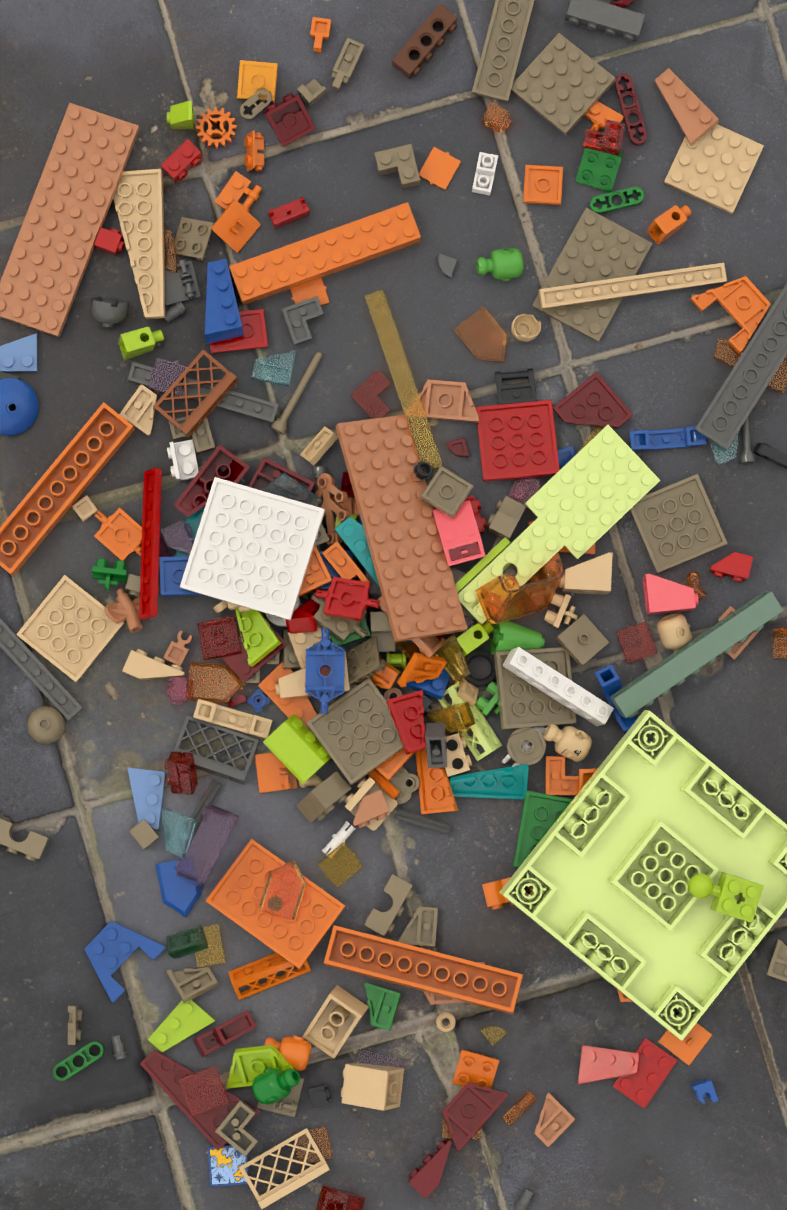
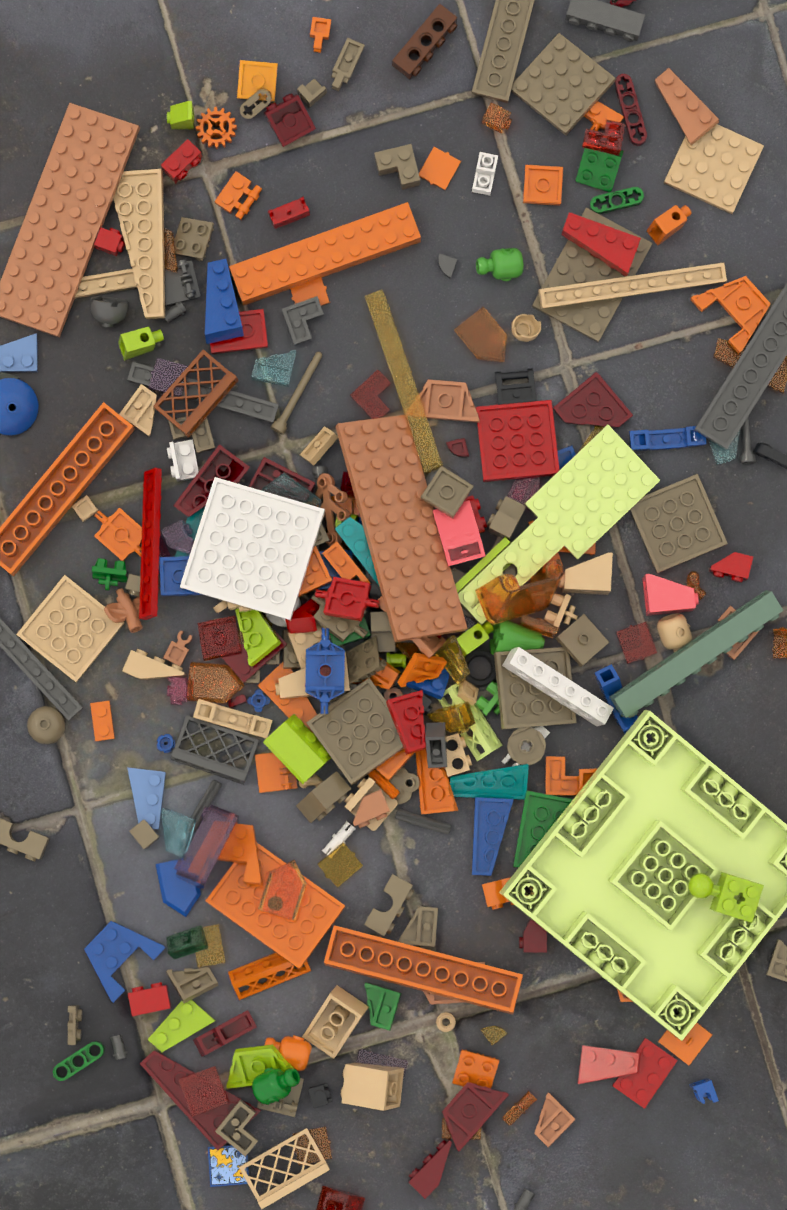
(102, 721): none -> orange plate
(106, 283): none -> tan tile
(149, 1000): none -> red brick
(166, 738): none -> blue plate
(181, 773): clear red brick -> none
(235, 226): orange piece -> none
(242, 848): none -> orange wing
(254, 142): orange hinge -> none
(423, 466): black plate -> none
(489, 826): none -> blue wing
(533, 938): none -> dark red slope
(540, 626): none -> clear orange plate
(569, 741): tan piece -> none
(603, 242): none -> red wedge

